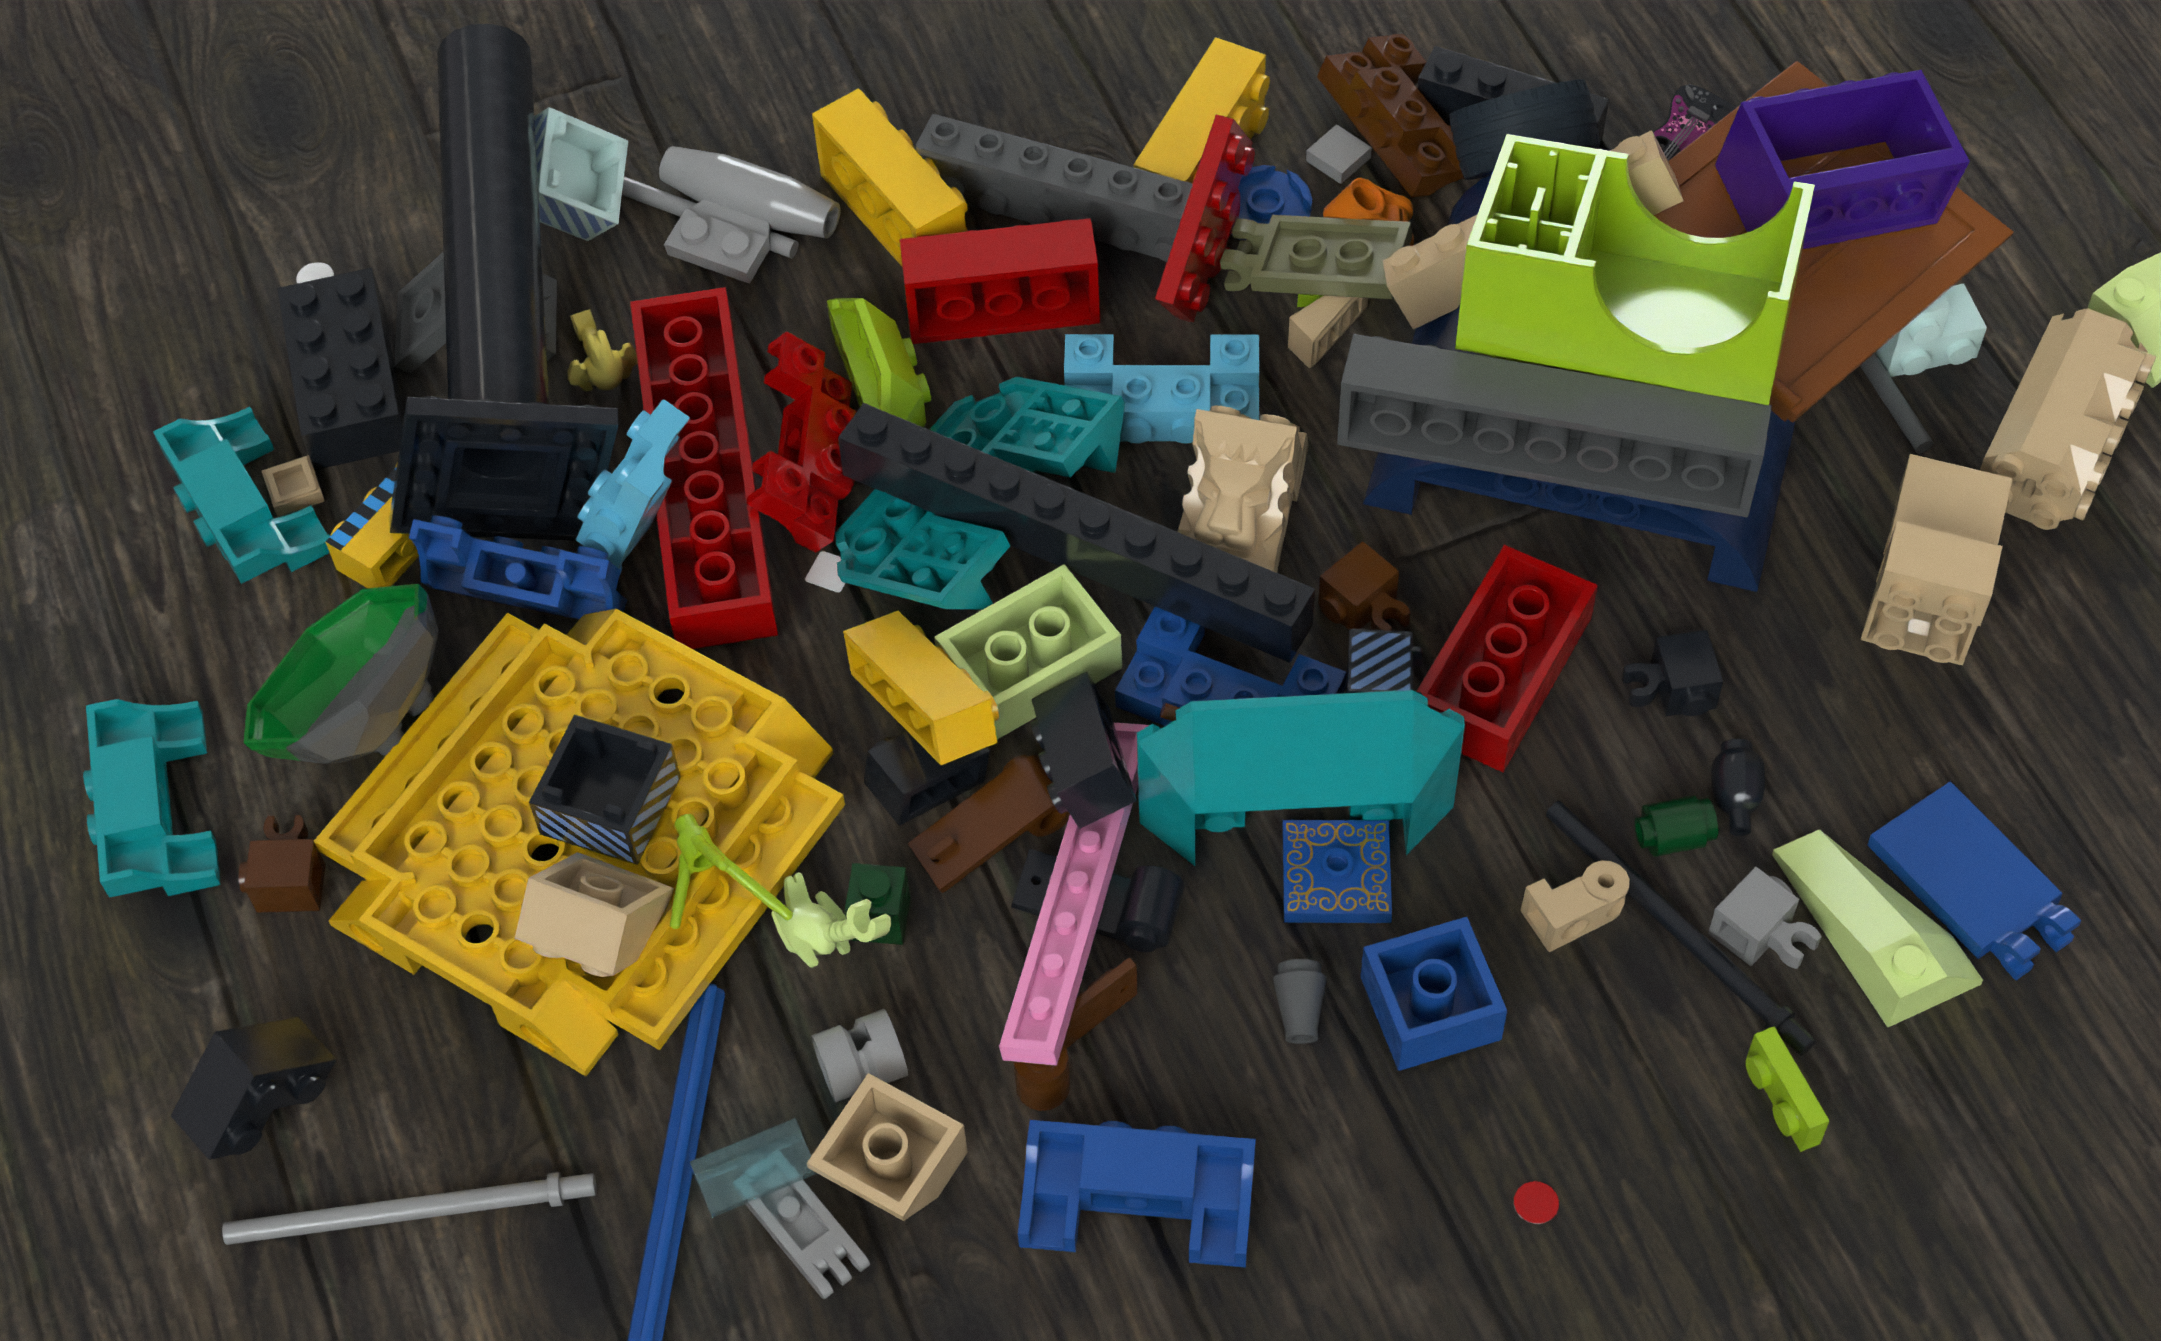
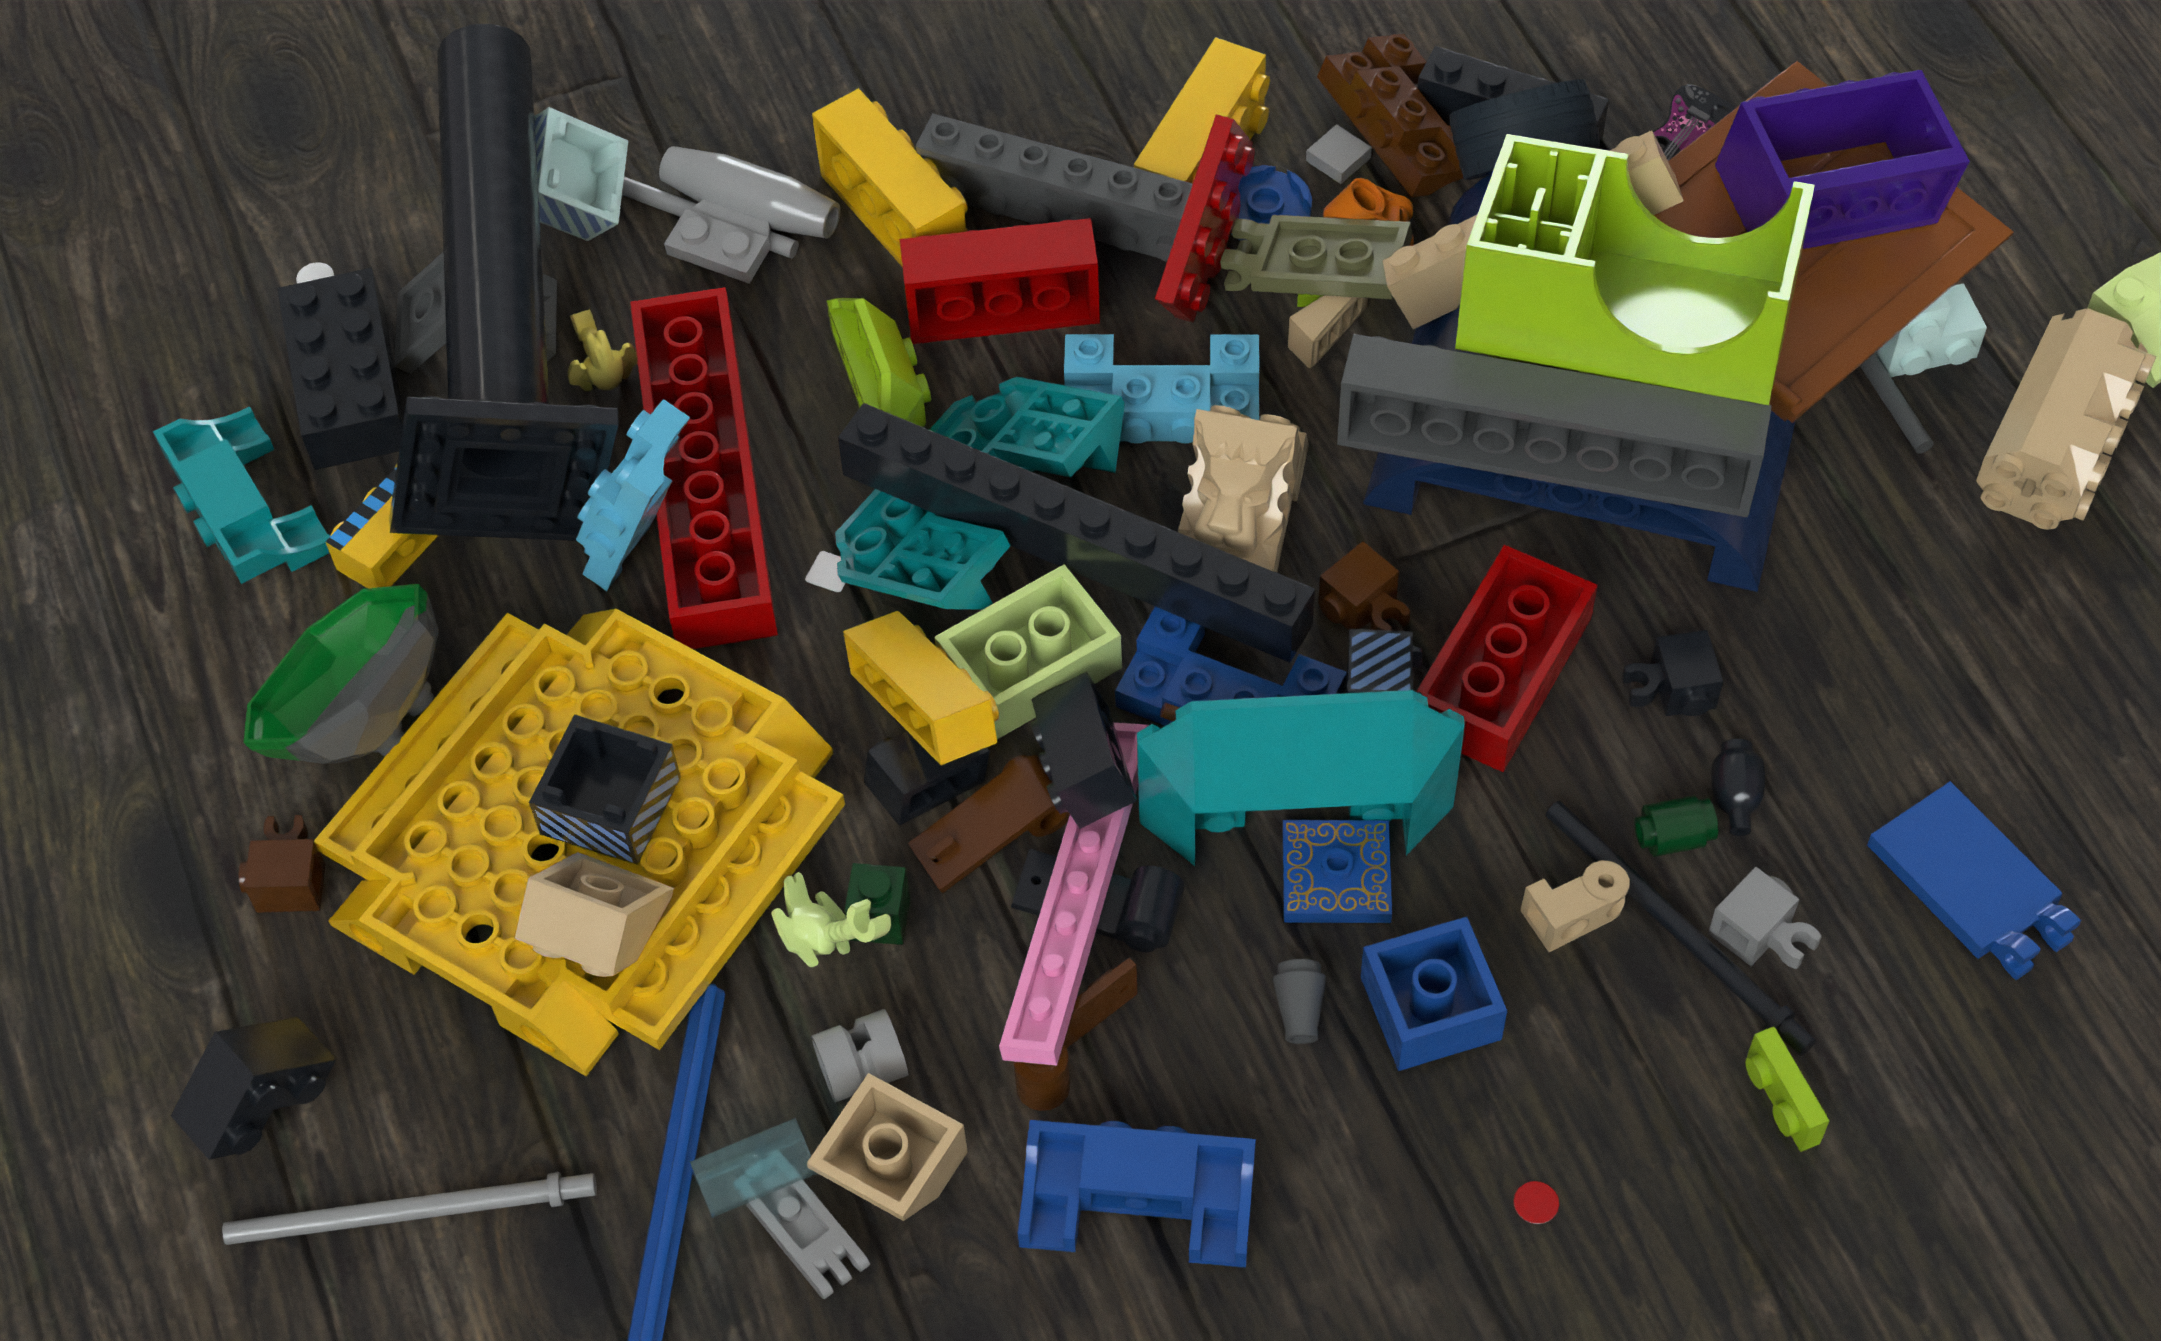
(133, 802): teal bracket -> none
(293, 485): tan tile -> none
(515, 576): blue bracket -> none
(700, 854): lime plant -> none
(806, 475): red bracket -> none
(1883, 939): yellowish green wedge -> none
(1938, 560): tan brick -> none

